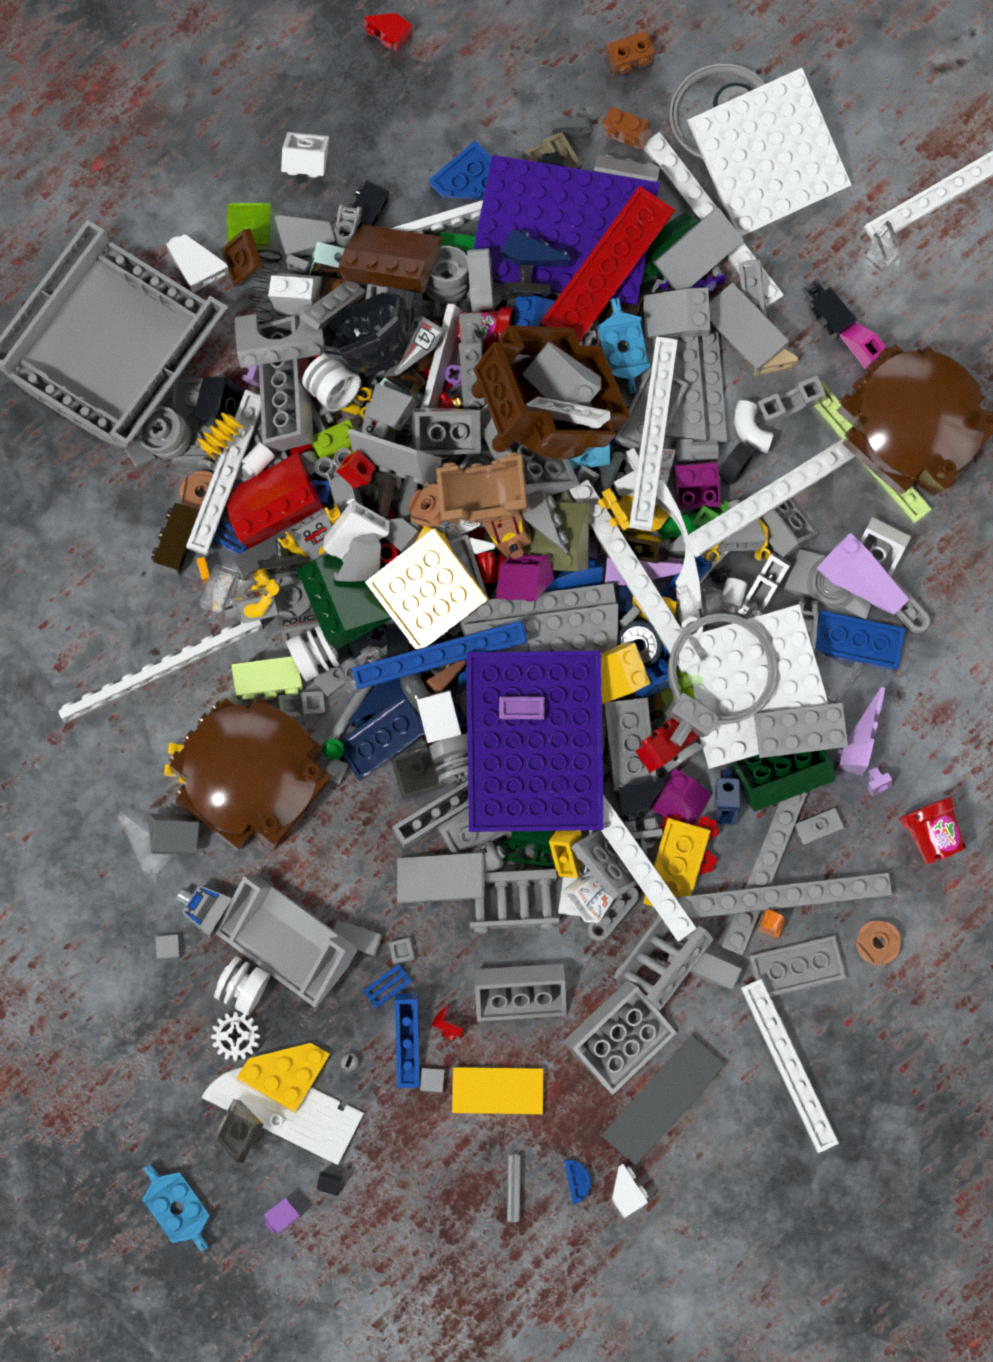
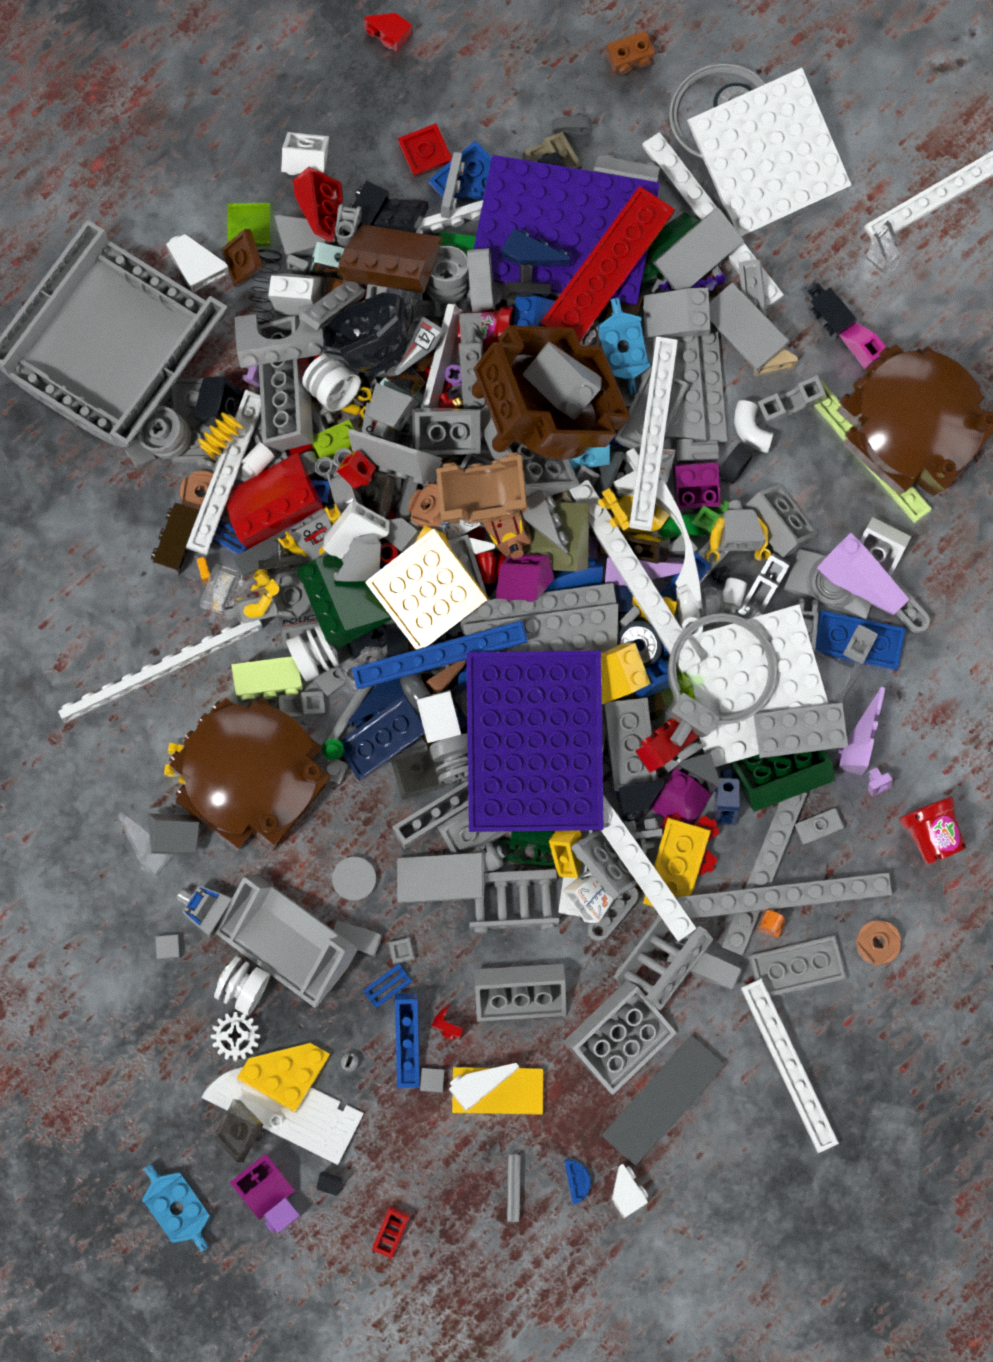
(262, 1186): none -> magenta slope
(319, 200): none -> red wedge
(354, 879): none -> light grey tile
(400, 1214): none -> red slope
(402, 214): none -> black plate
(424, 150): none -> red plate
(452, 185): none -> light grey plate
(476, 1085): none -> white slope
(521, 708): medium lavender tile -> none
(570, 412): white plate -> none
(627, 128): dark orange brick -> none
(701, 770): none -> dark grey slope
(768, 498): white plate -> none
(860, 644): none -> light grey bracket

